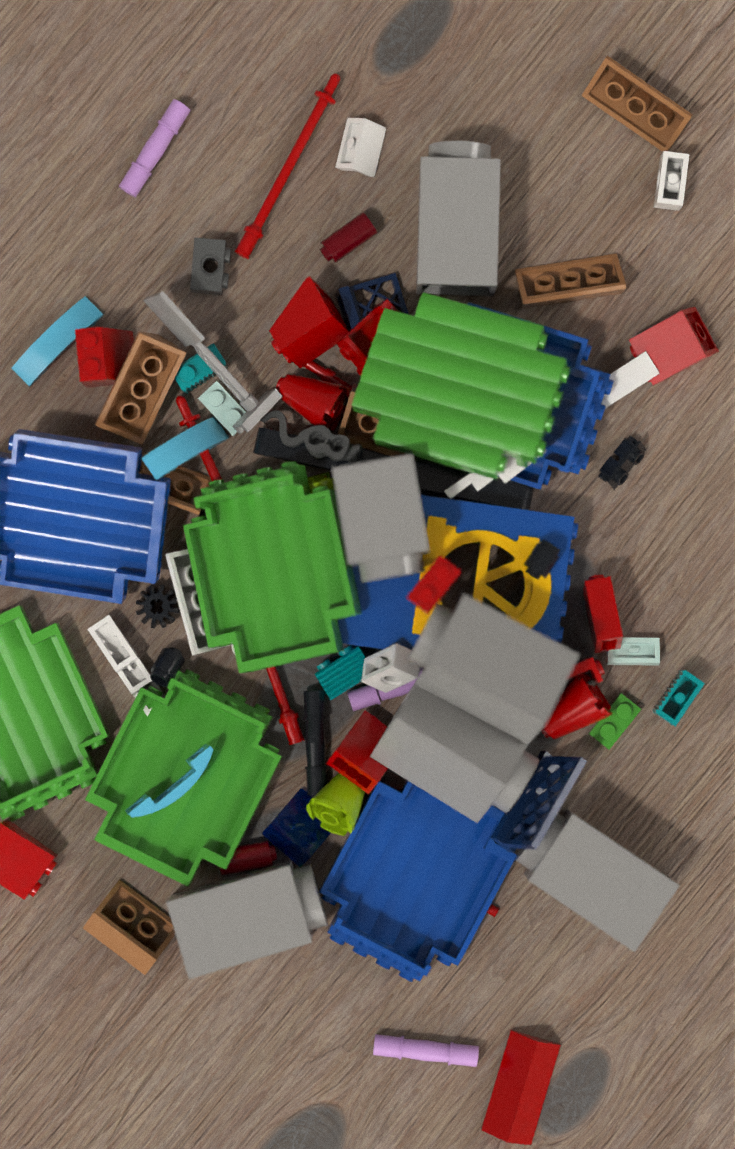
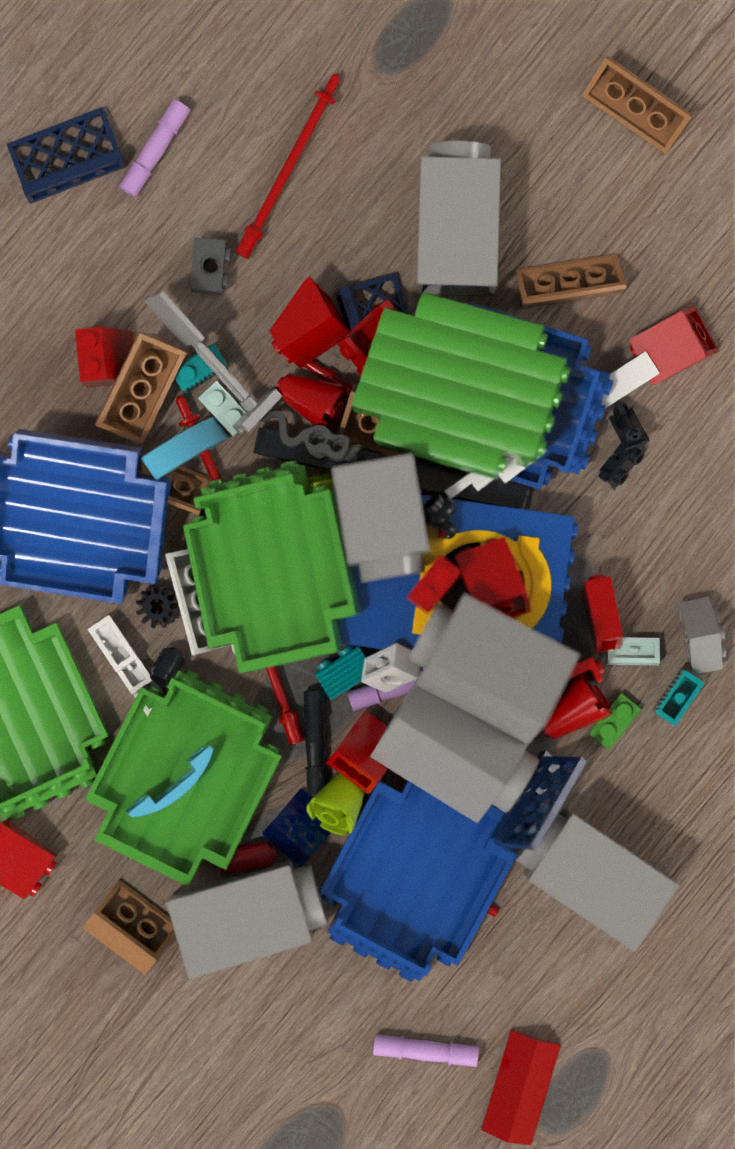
(55, 340): medium azure slope -> none
(68, 176): none -> dark blue fence
(347, 238): dark red brick -> none
(361, 146): white panel -> none
(438, 516): none -> black animal
(494, 578): none -> red slope
(541, 559): black brick -> none
(627, 426): none -> black hinge
(671, 180): white brick -> none
(702, 635): none -> light grey brick

